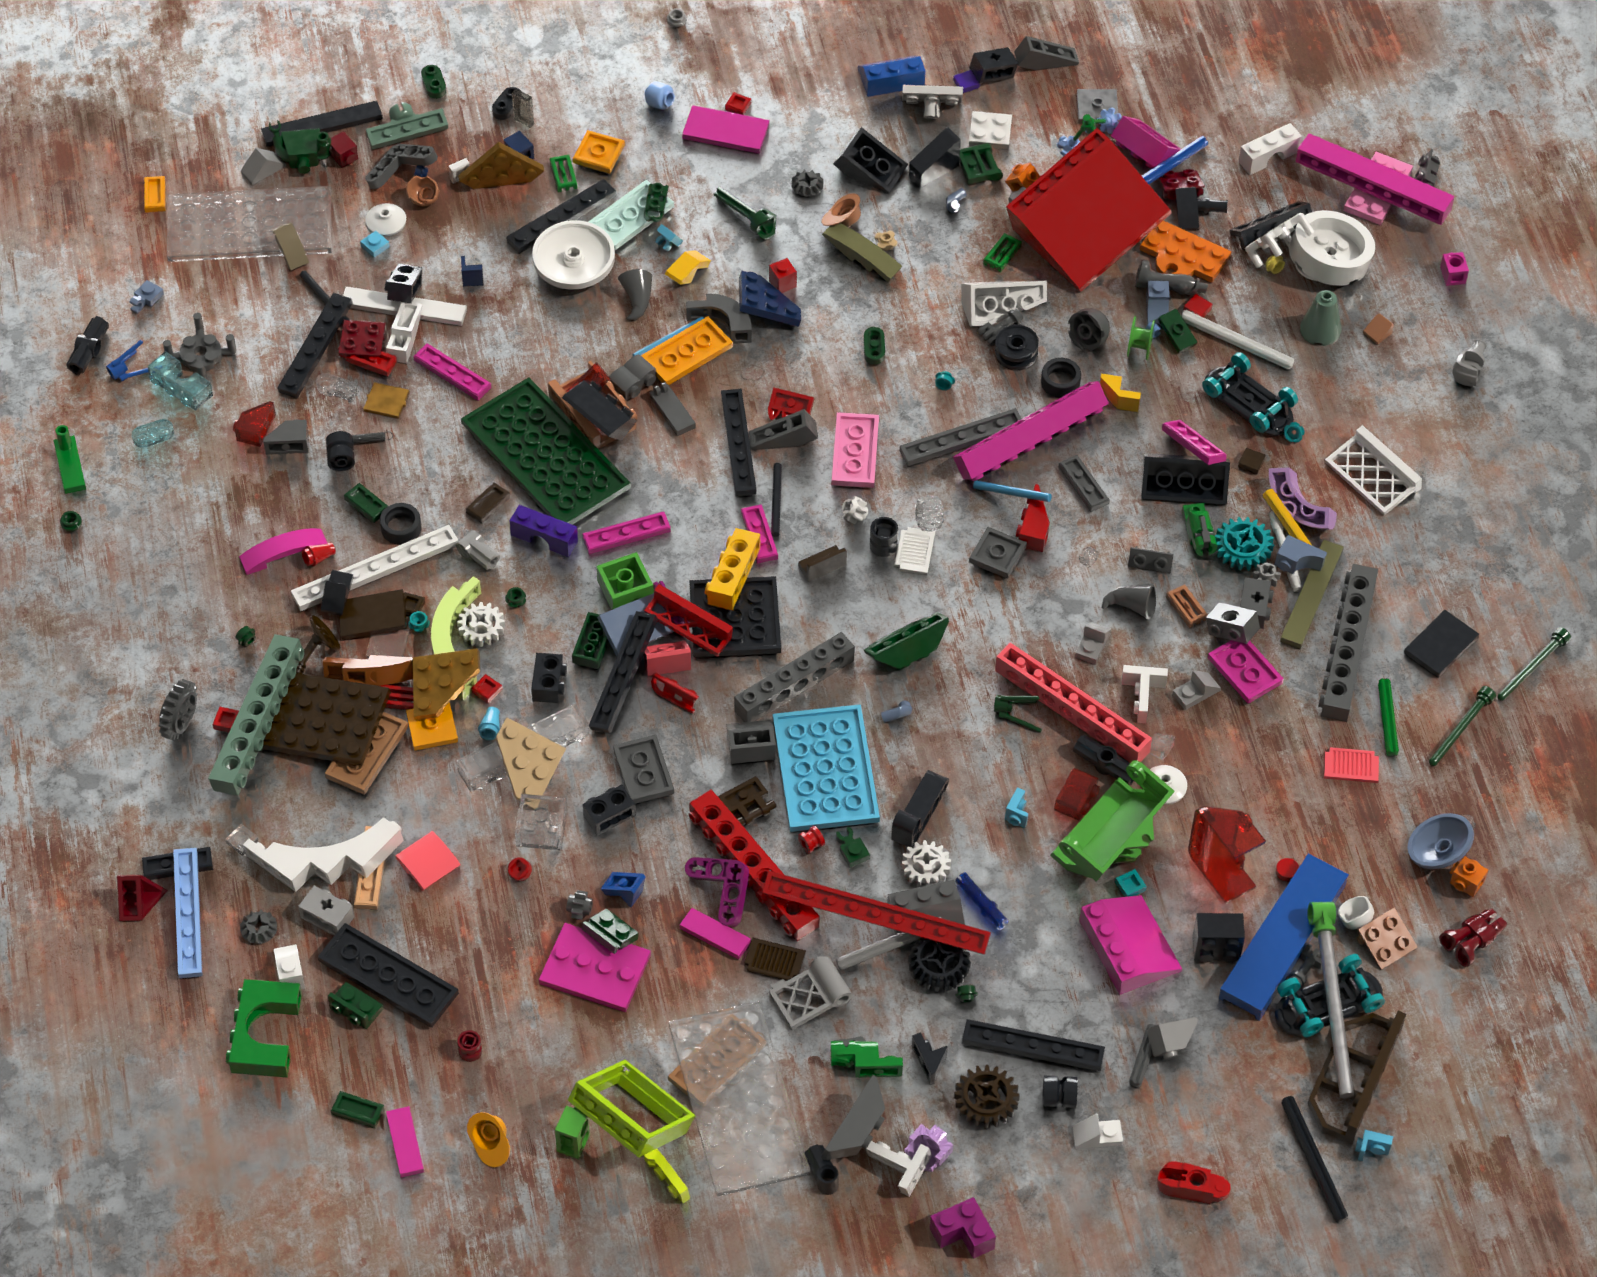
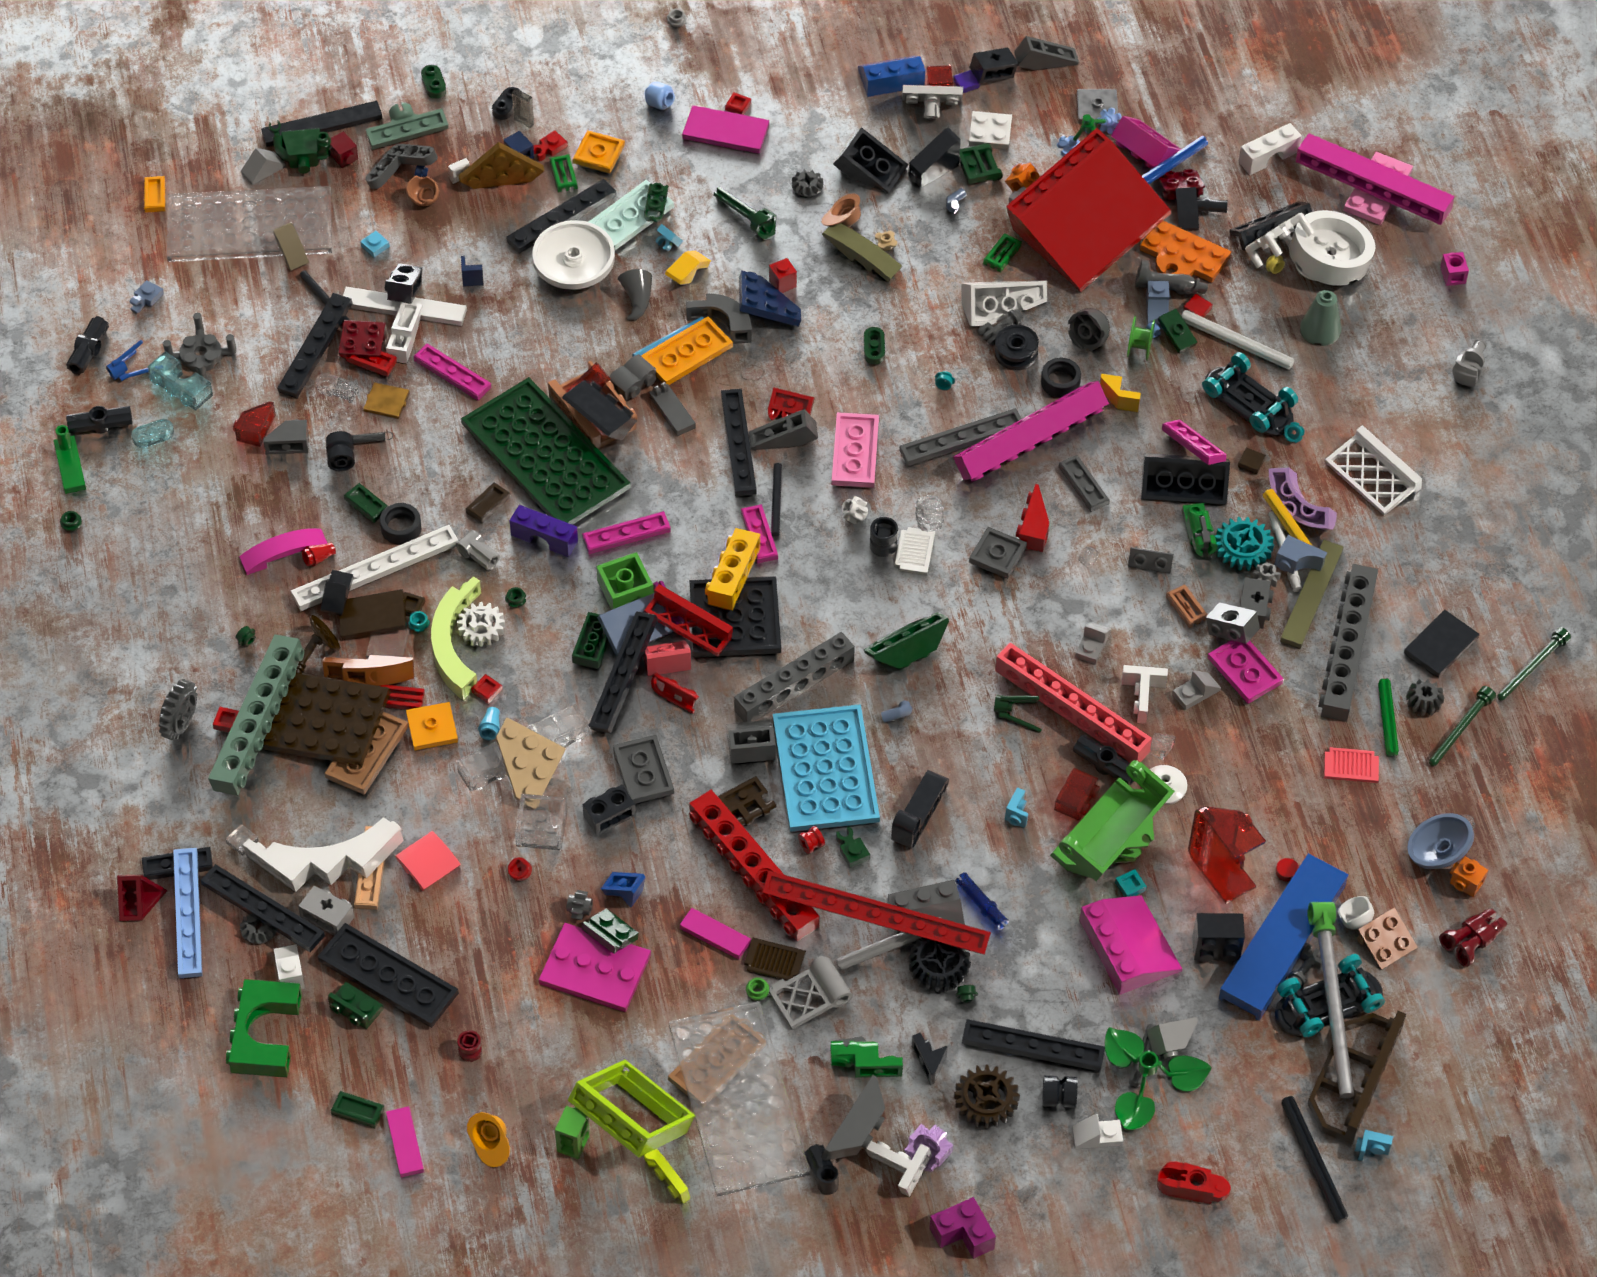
(99, 419): none -> black piece
(263, 908): none -> black plate
(386, 219): white dish -> none
(441, 679): pearl gold plate -> none
(547, 677): black brick -> none
(551, 144): none -> red plate
(727, 876): magenta beam -> none
(760, 984): none -> bright green plate
(823, 562): dark brown panel -> none
(926, 864): white gear -> none
(939, 75): none -> clear red piece
(1012, 491): dark azure bar -> none
(1127, 1047): none -> green plant
(1138, 598): dark grey hat -> none
(1379, 328): nougat slope -> none
(1425, 697): none -> dark grey gear
(1428, 168): dark grey hinge -> none

